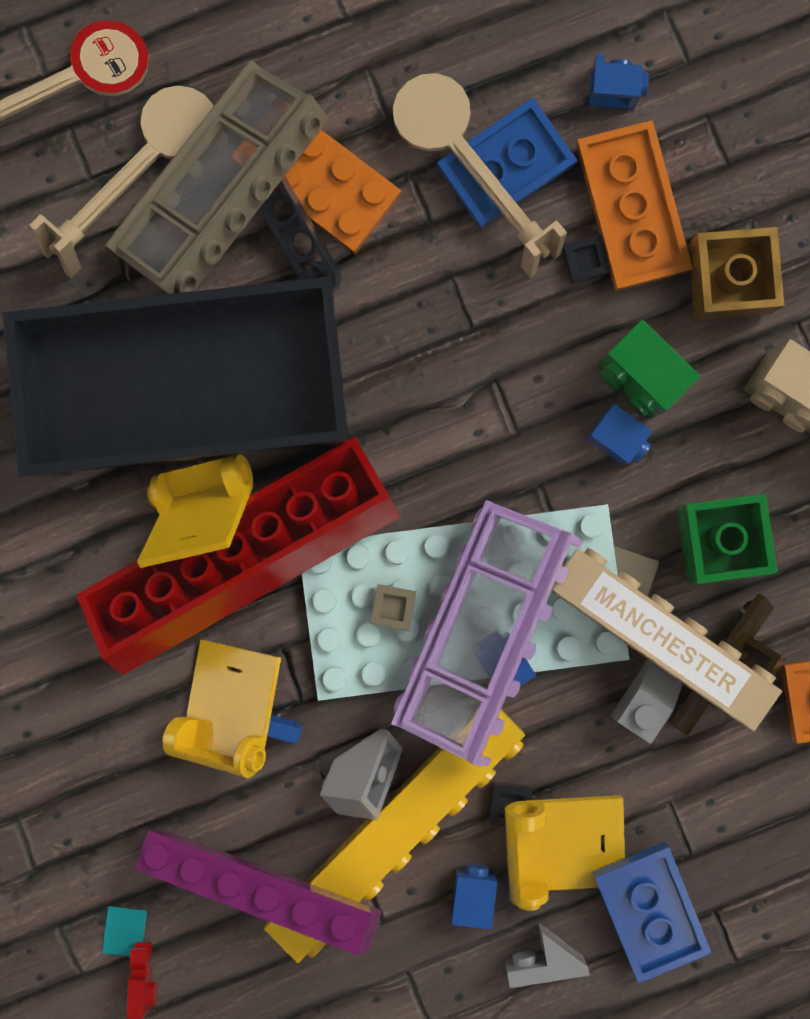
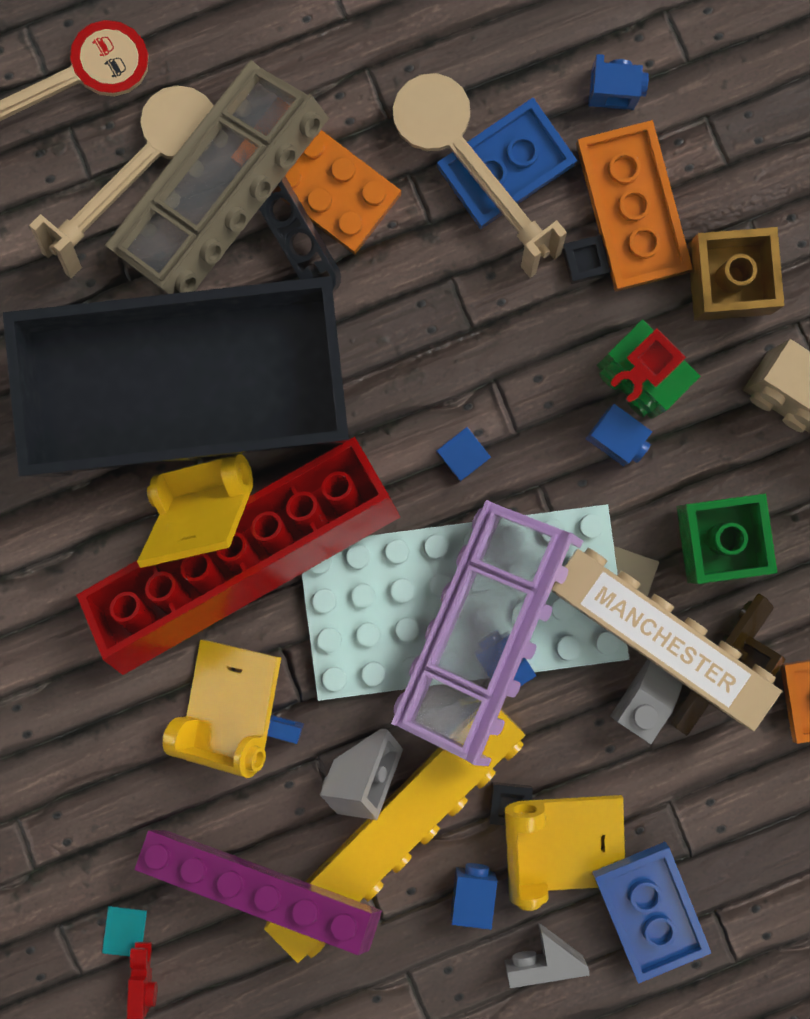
(393, 607): dark tan tile -> none
(463, 454): none -> blue tile
(652, 361): none -> red plate

